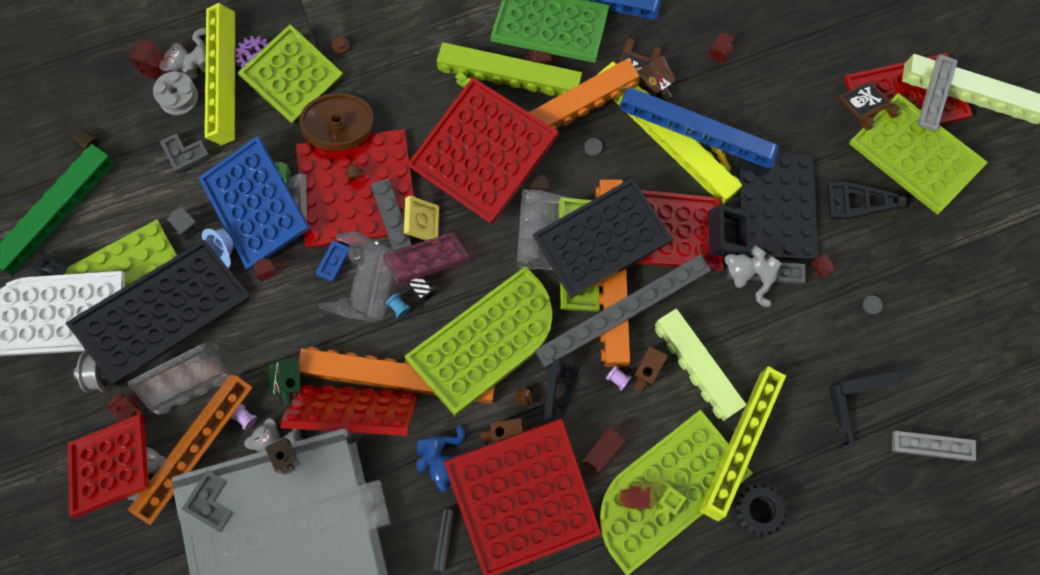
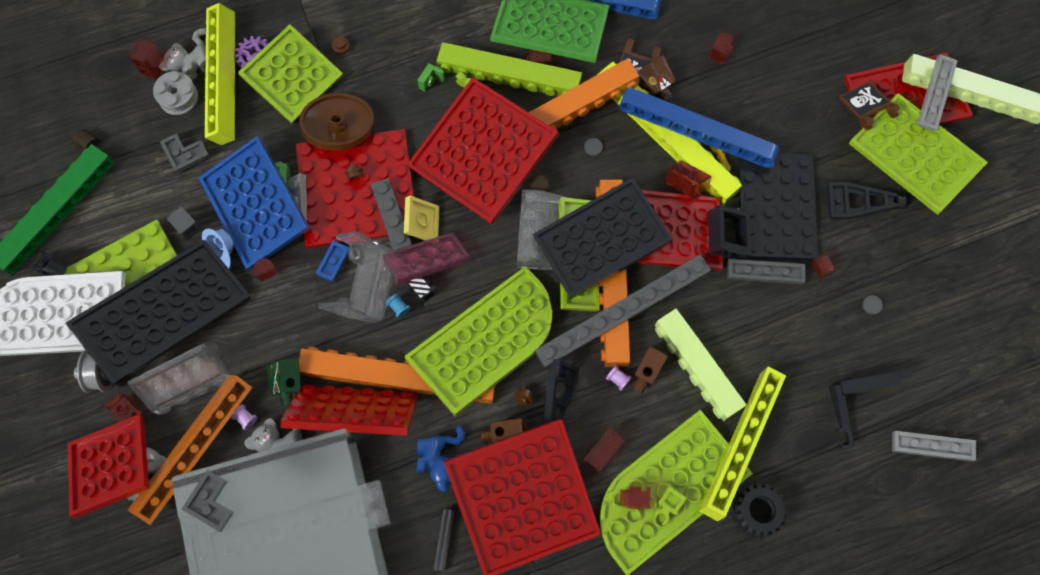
(282, 456): dark brown brick -> none
(429, 75): none -> bright green bracket
(688, 179): none -> clear red brick
(744, 268): light grey animal -> none

